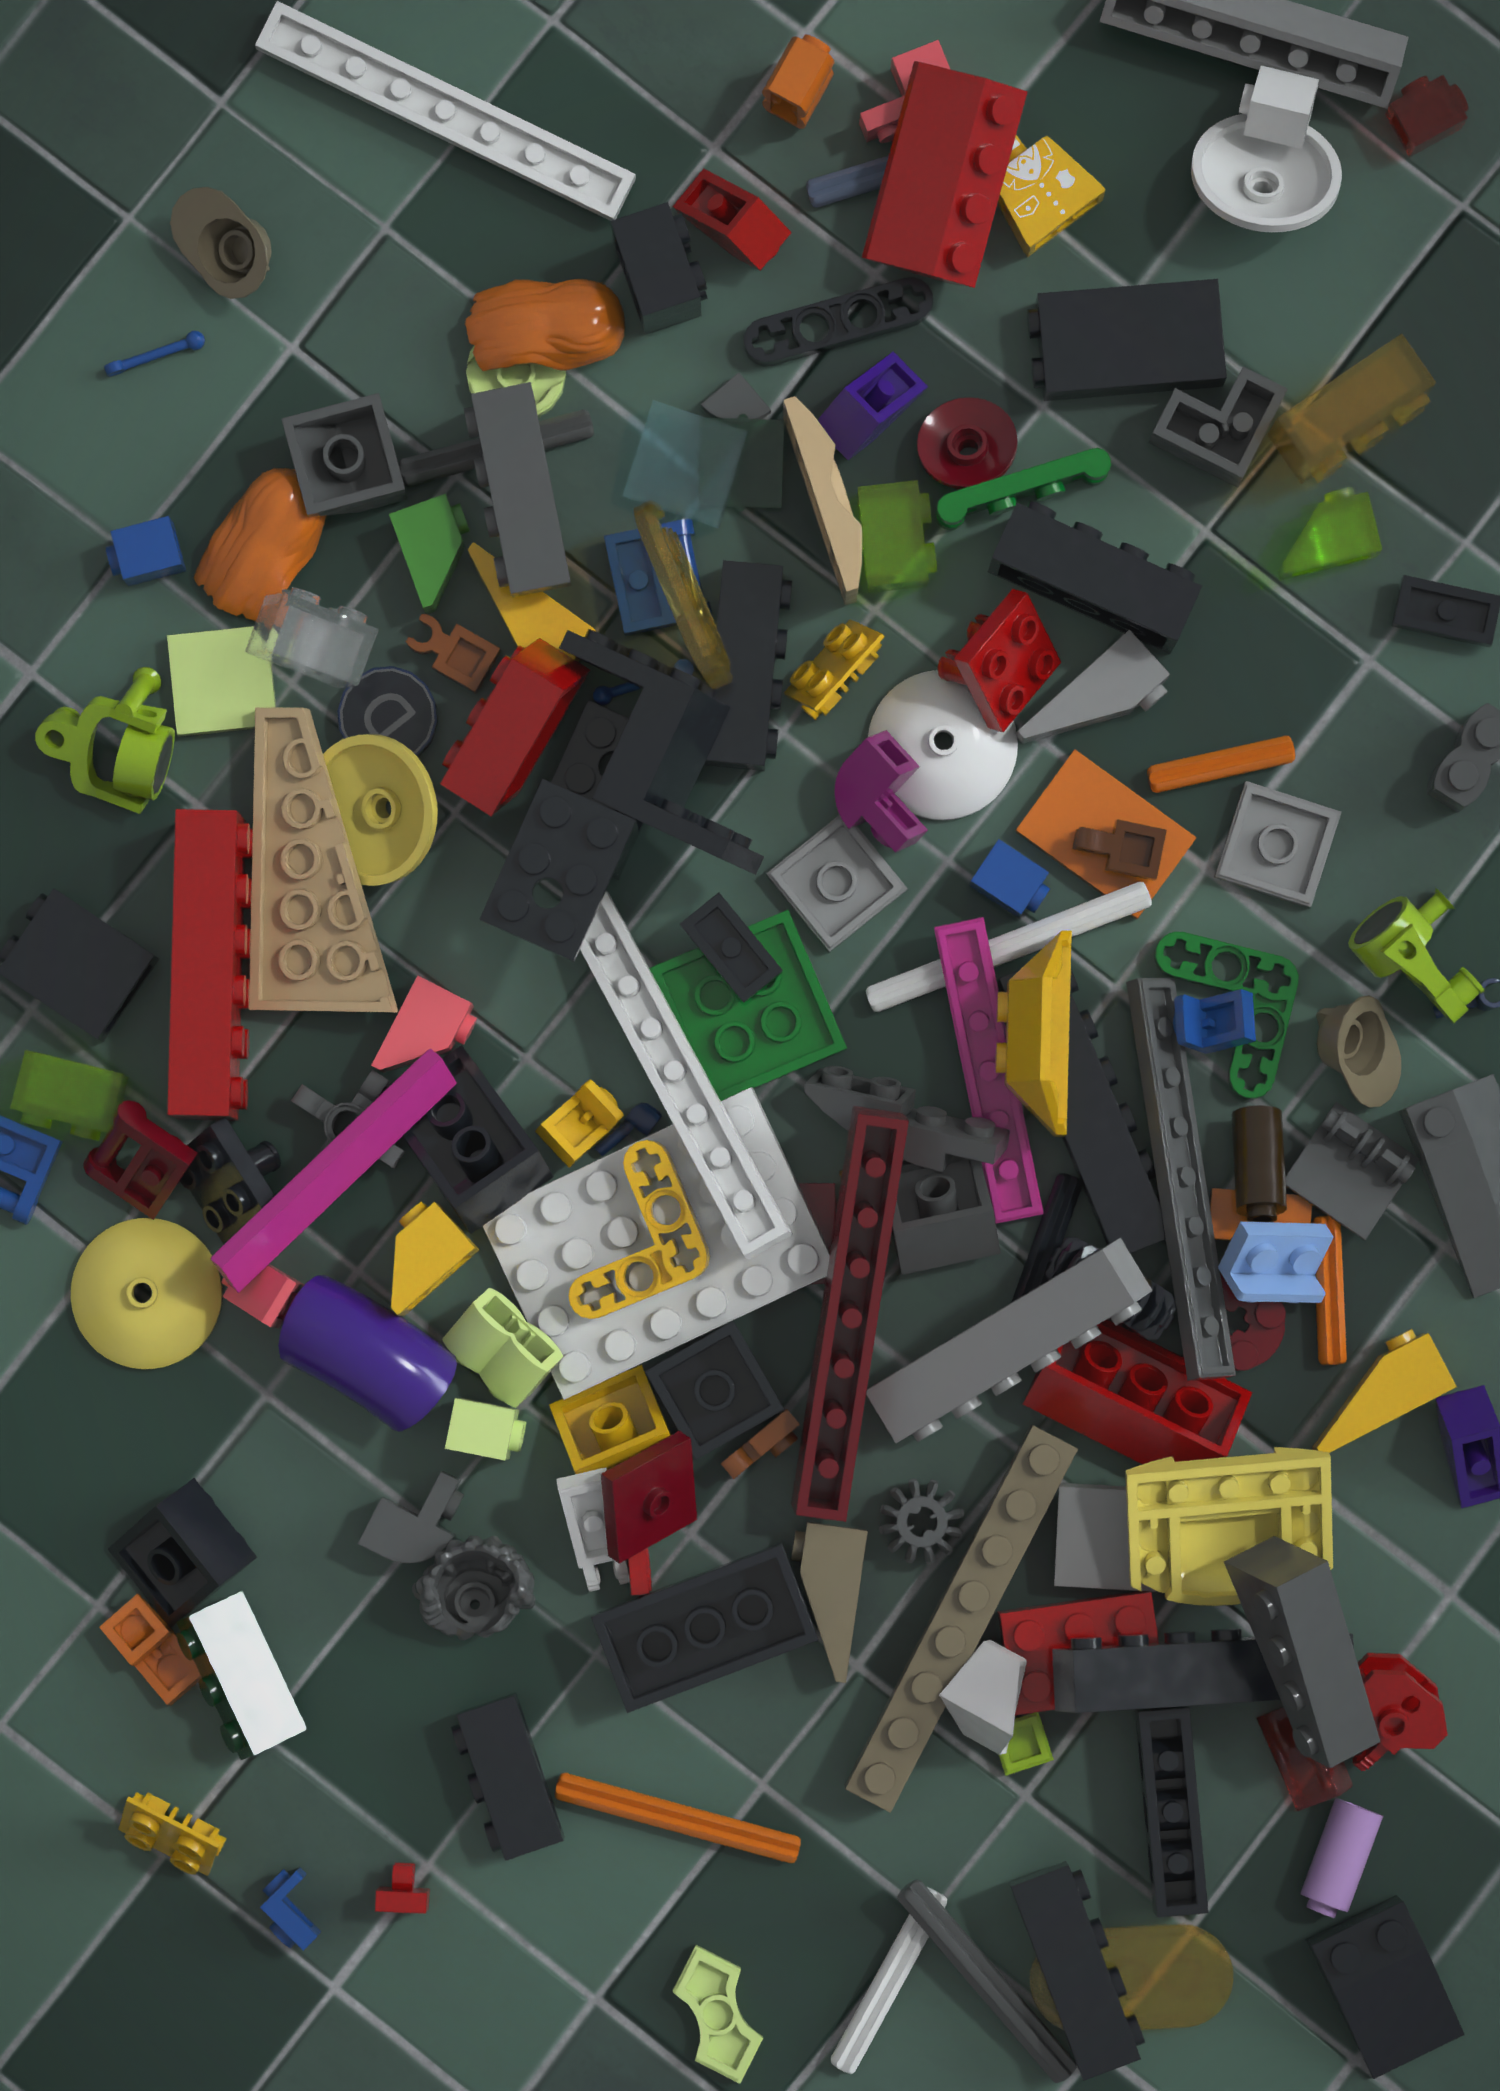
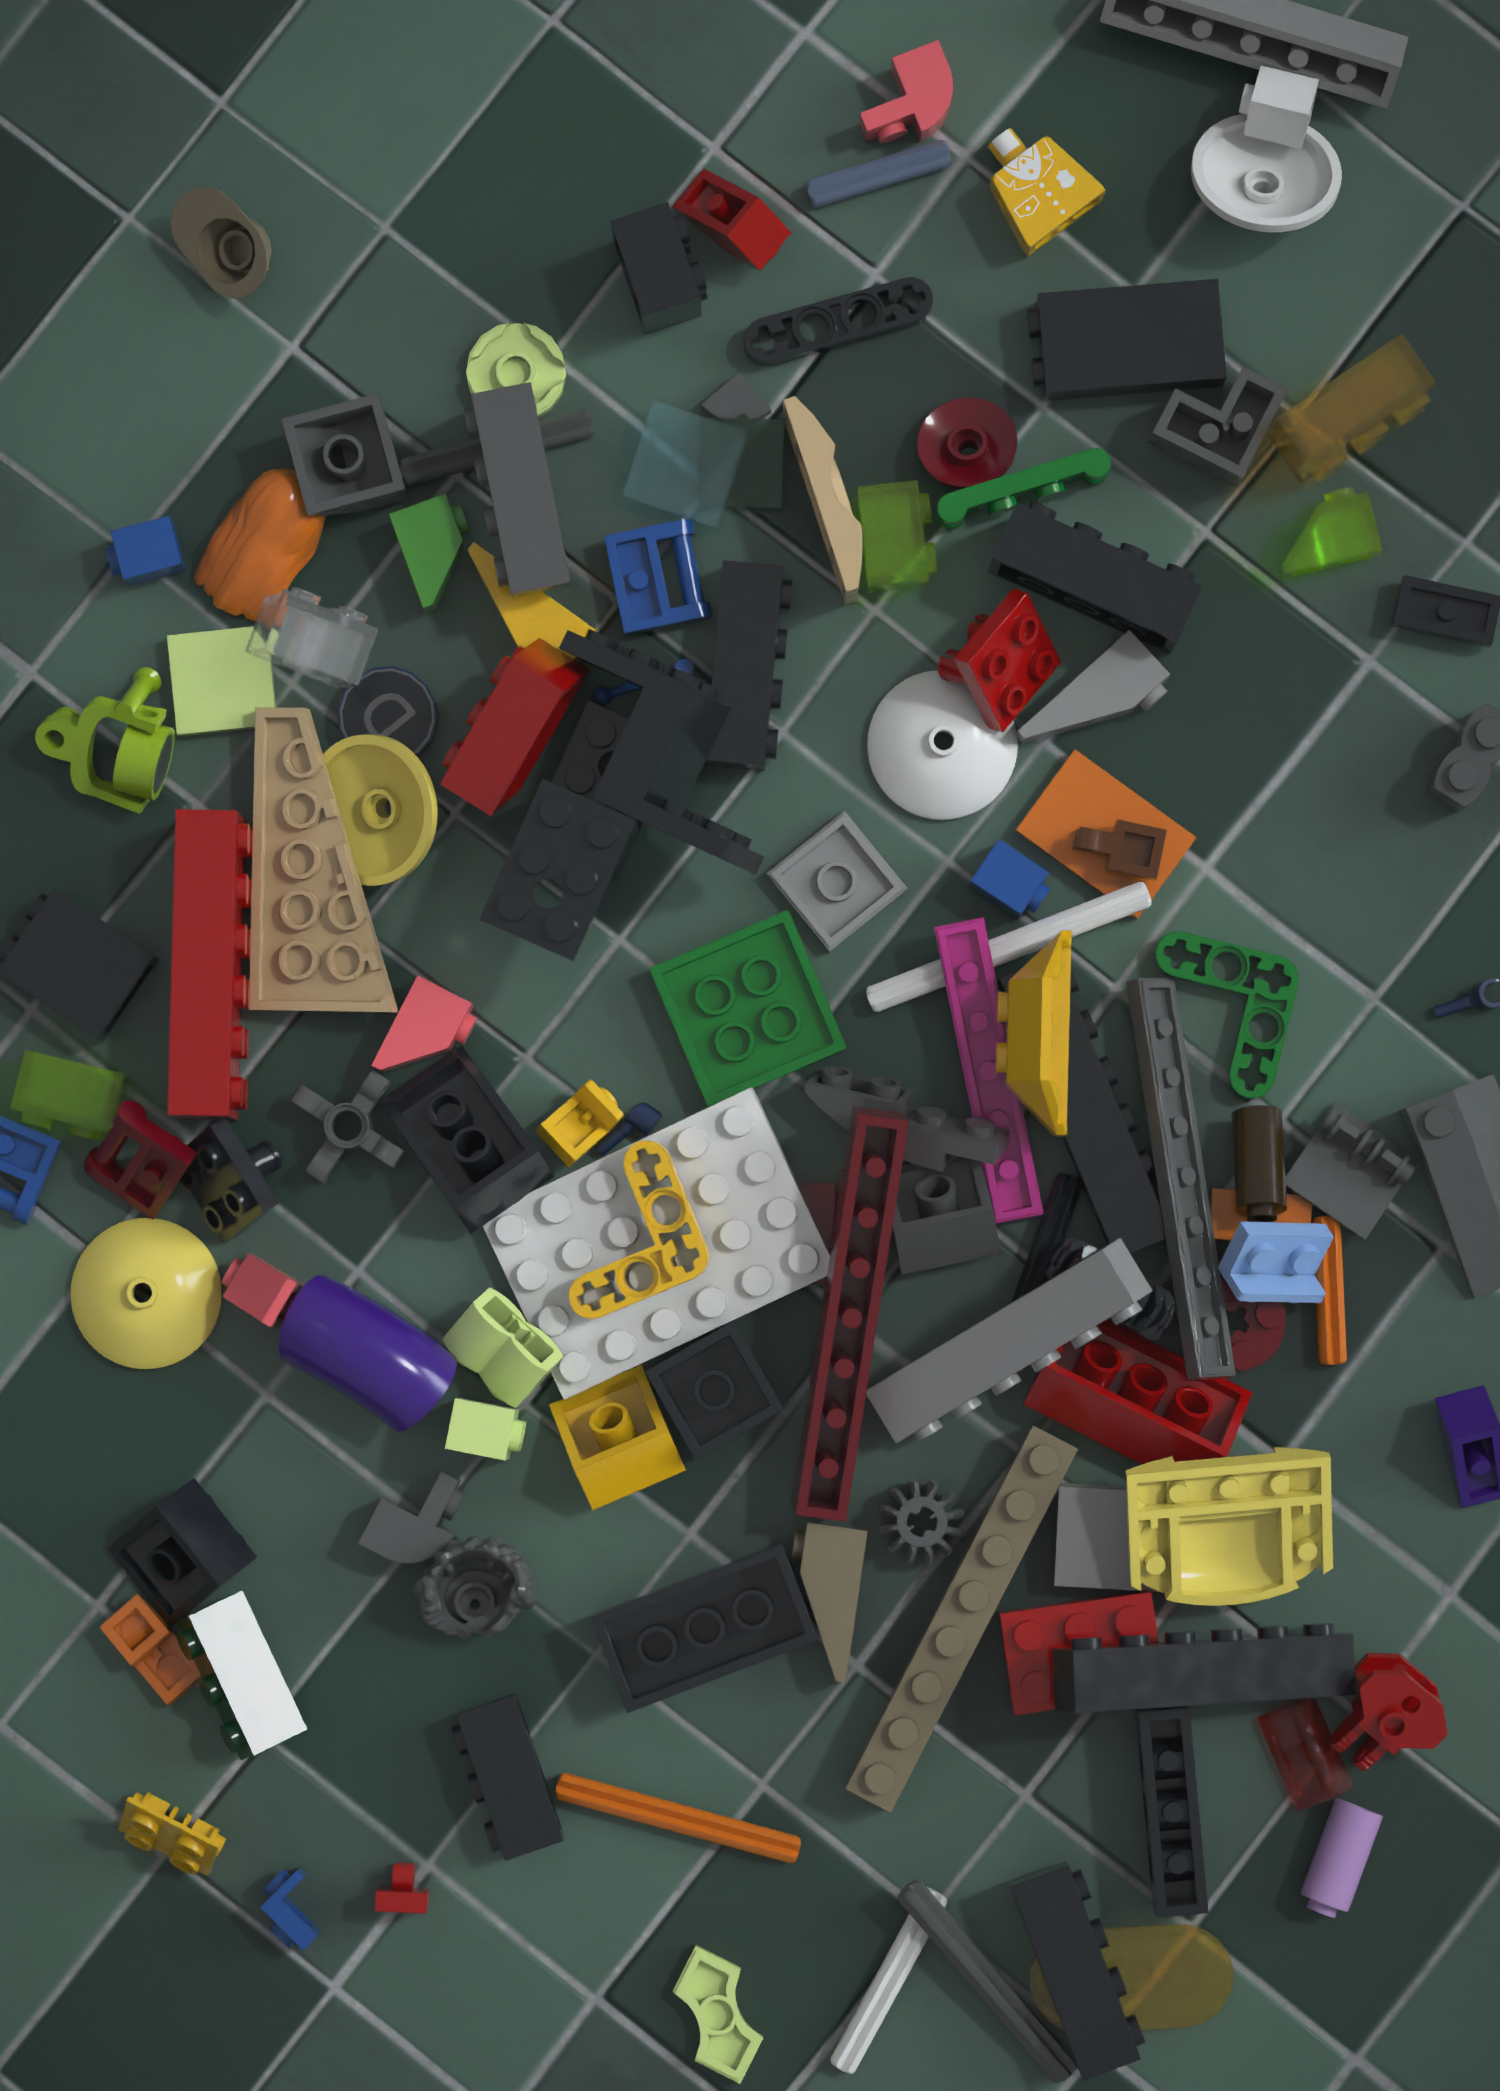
(194, 340): blue hinge -> none
(333, 1170): dark pink tile -> none
(426, 1254): yellow slope -> none
(445, 111): white plate -> none
(461, 655): dark orange plate -> none
(545, 324): orange hair -> none
(585, 1519): white hinge -> none
(640, 1573): red tile -> none
(649, 1497): dark red plate -> none
(682, 1083): white plate -> none
(683, 595): clear yellow tile -> none
(731, 947): black plate -> none
(773, 1437): dark orange plate -> none
(799, 80): orange brick -> none
(845, 650): yellow hinge -> none
(868, 788): magenta brick -> none
(870, 405): dark purple slope -> none
(944, 174): red slope -> none
(986, 1695): white slope -> none
(1027, 1746): lime tile -> none
(1215, 1021): blue bracket -> none
(1221, 764): orange axle -> none
(1277, 844): light grey tile -> none
(1305, 1648): dark grey wedge -> none
(1361, 1048): dark tan piece -> none
(1385, 1986): black slope -> none
(1390, 1388): yellow slope -> none
(1396, 940): lime piece -> none
(1427, 113): clear red brick -> none

